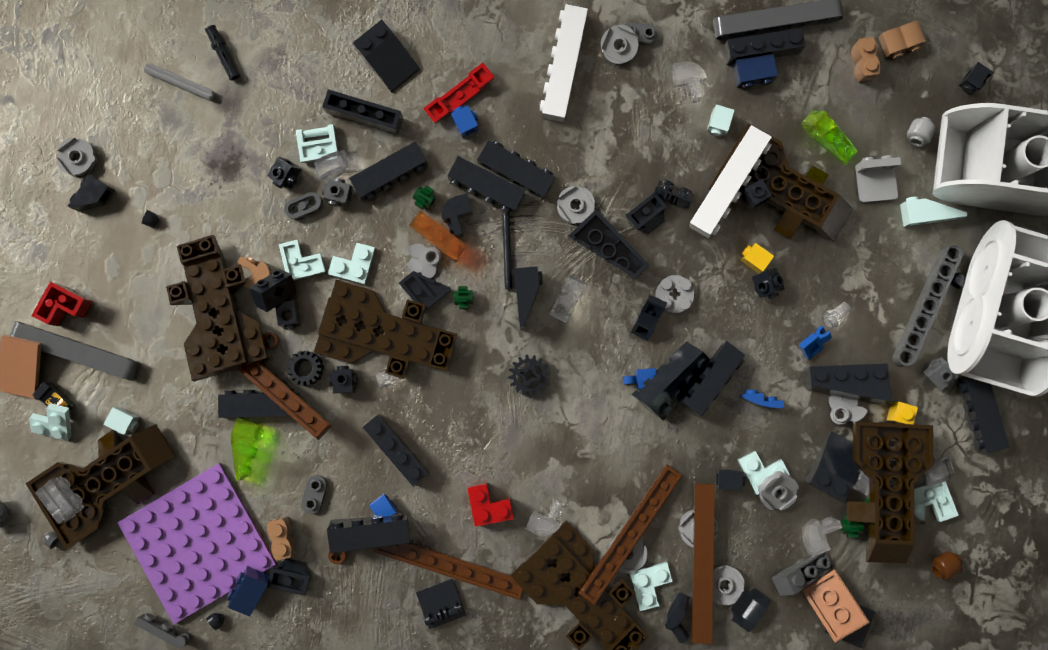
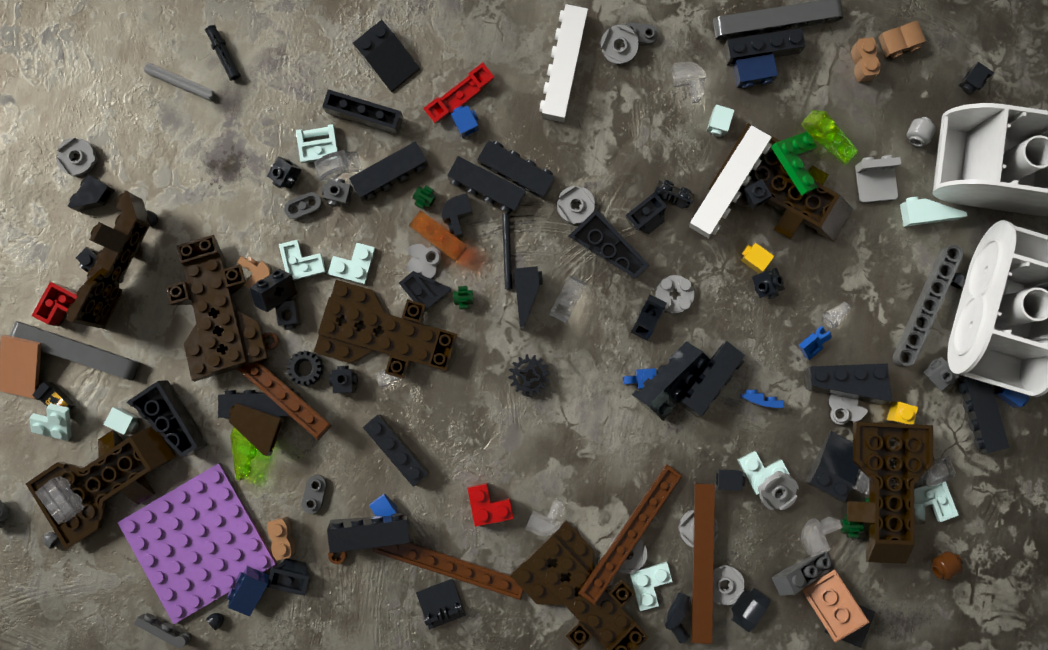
(87, 258): none -> black brick
(101, 290): none -> dark brown piece
(168, 417): none -> black wedge
(256, 426): none -> dark brown slope
(788, 152): none -> green plate
(1011, 397): none -> blue brick

